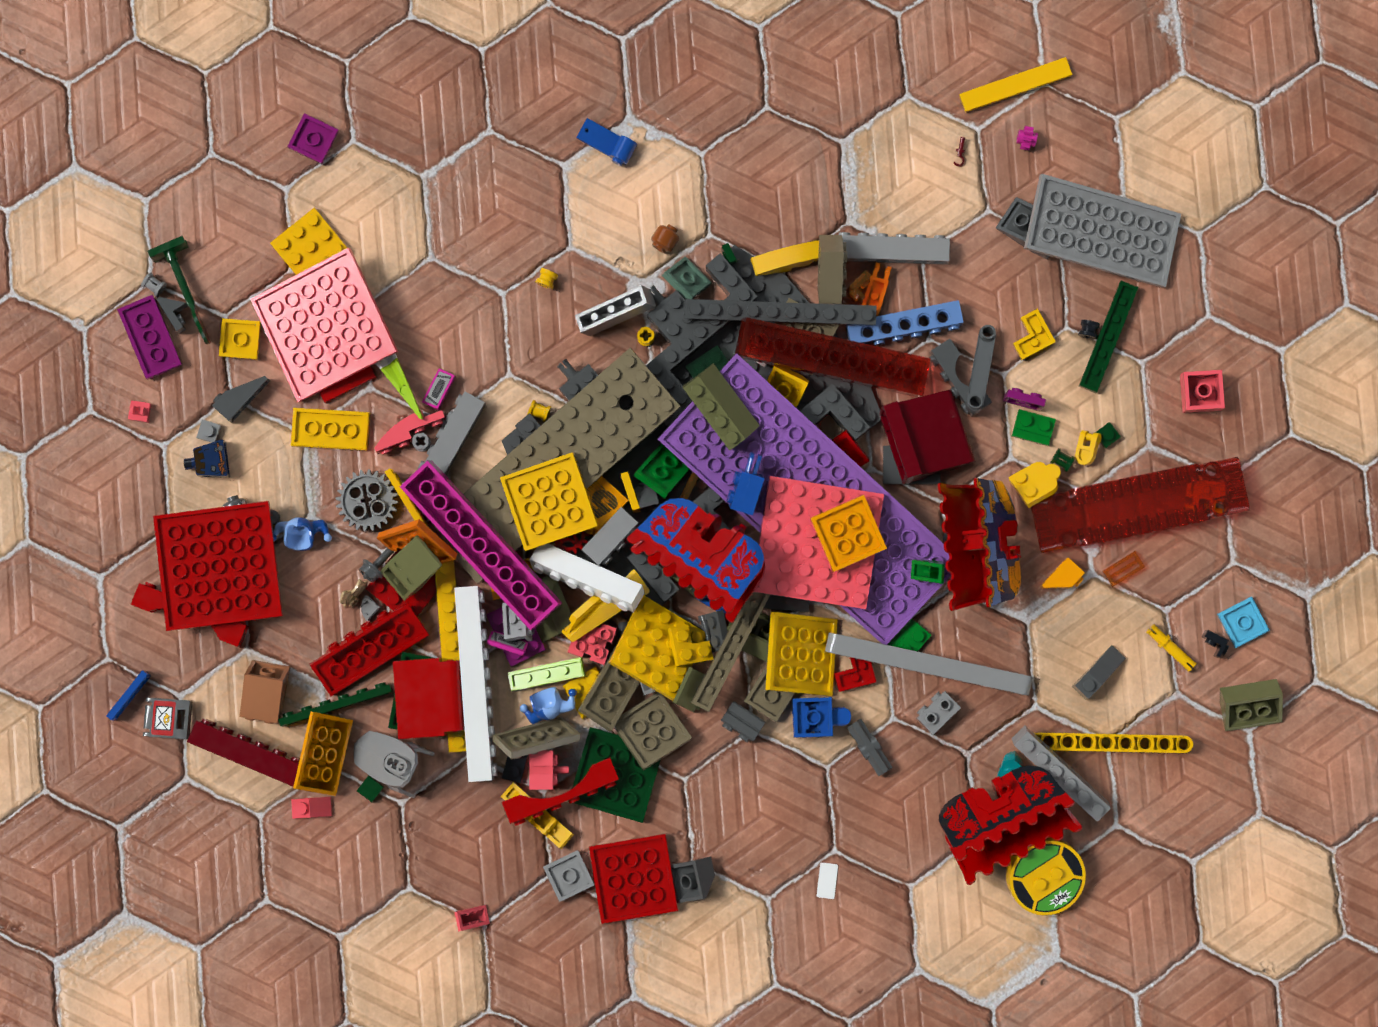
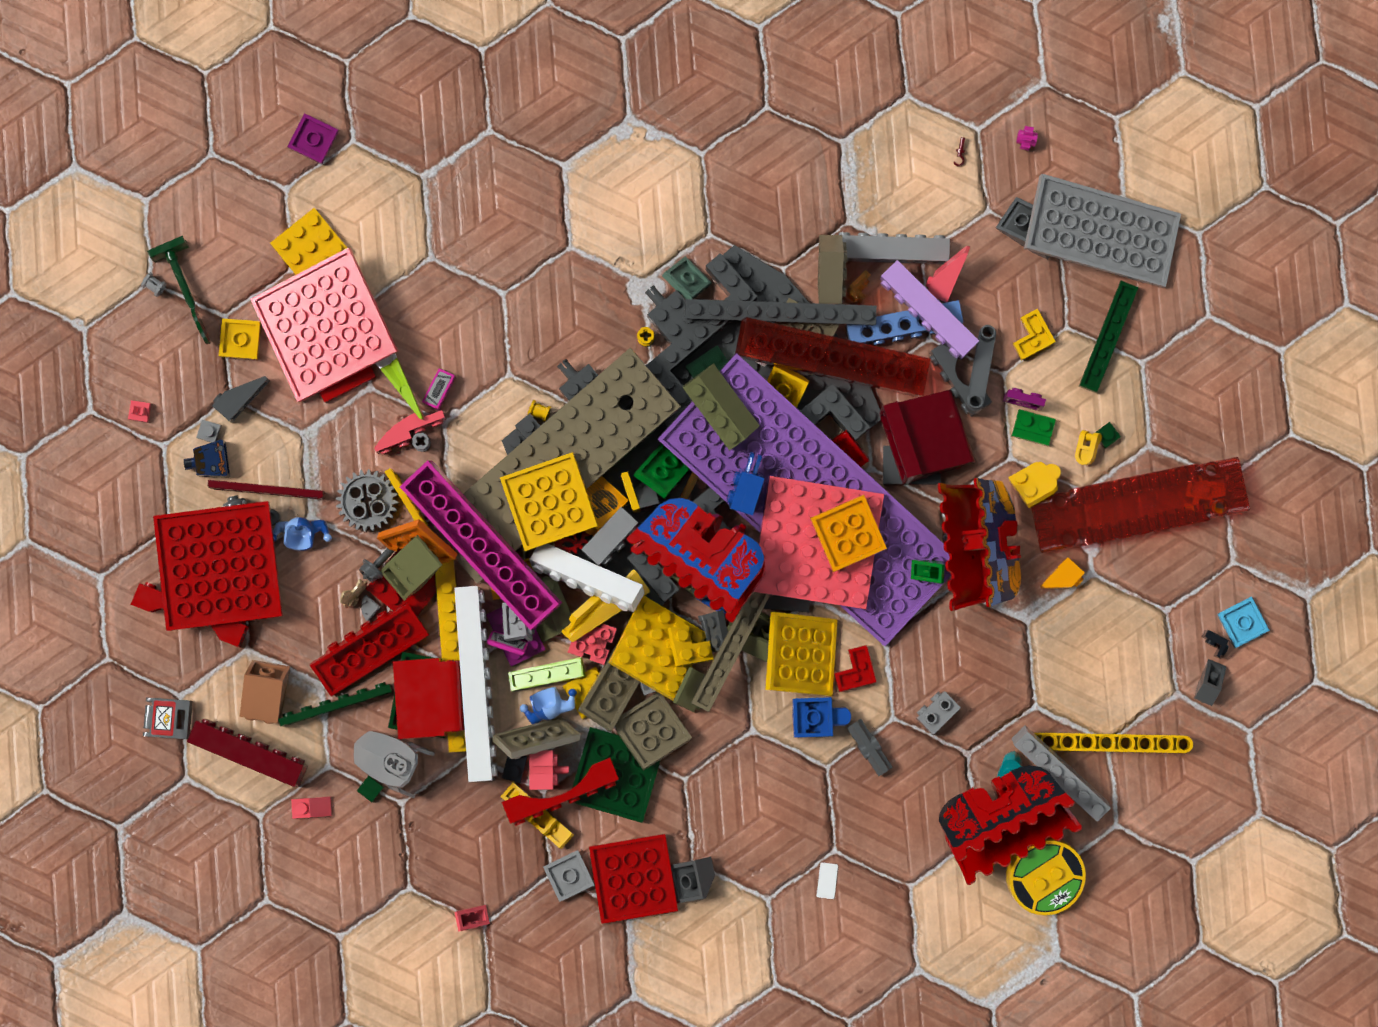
(128, 696): blue tile -> none
(149, 337): magenta plate -> none
(171, 308): dark grey slope -> none
(266, 489): none -> dark red tile
(323, 753): light orange slope -> none
(330, 429): yellow tile -> none
(456, 431): light grey brick -> none
(546, 278): yellow wheel -> none
(615, 310): light grey brick -> none
(616, 147): blue door -> none
(622, 623): arm -> none
(665, 238): dark orange head -> none
(728, 254): dark green tile -> none
(742, 721): dark grey brick -> none
(767, 701): dark tan plate -> none
(785, 258): yellow slope -> none
(876, 288): orange hinge -> none
(910, 637): green plate -> none
(928, 664): light grey beam -> none
(929, 310): none -> lavender brick
(946, 276): none -> coral slope
(1015, 84): yellow tile -> none
(1066, 465): dark green bush -> none
(1088, 329): black wheel -> none
(1098, 672): dark grey slope -> none
(1137, 560): clear orange tile -> none
(1165, 642): yellow pin -> none
(1202, 391): coral brick -> none
(1210, 682): none -> dark grey slope
(1251, 704): olive slope -> none

